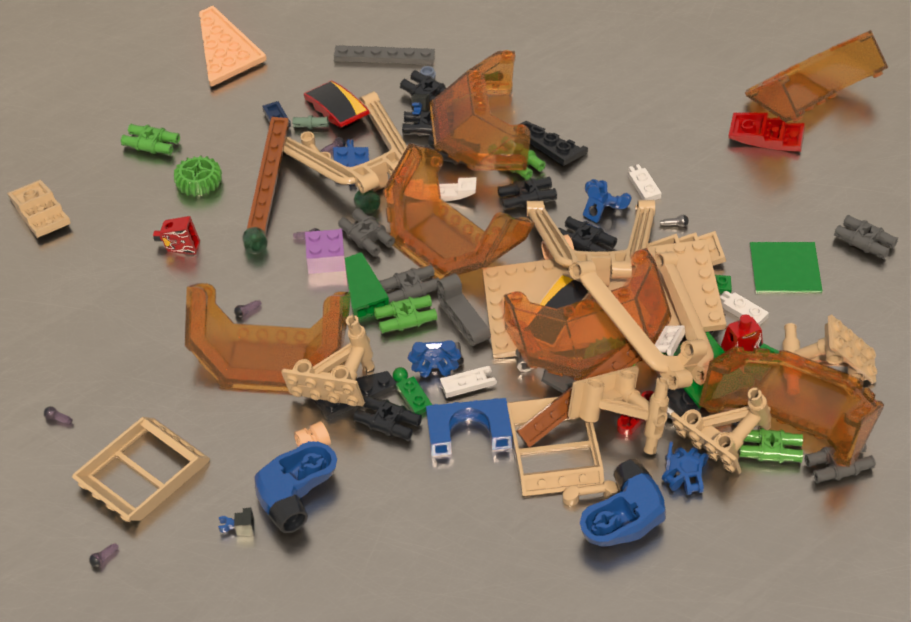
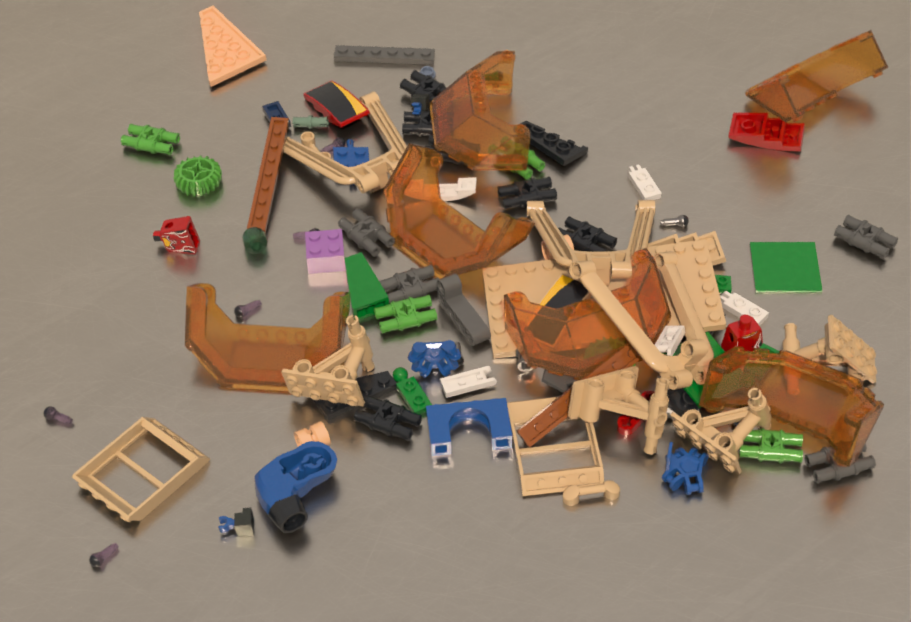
(39, 208): tan slope -> none
(367, 202): clear green head -> none
(599, 195): blue piece -> none
(628, 513): blue piece -> none

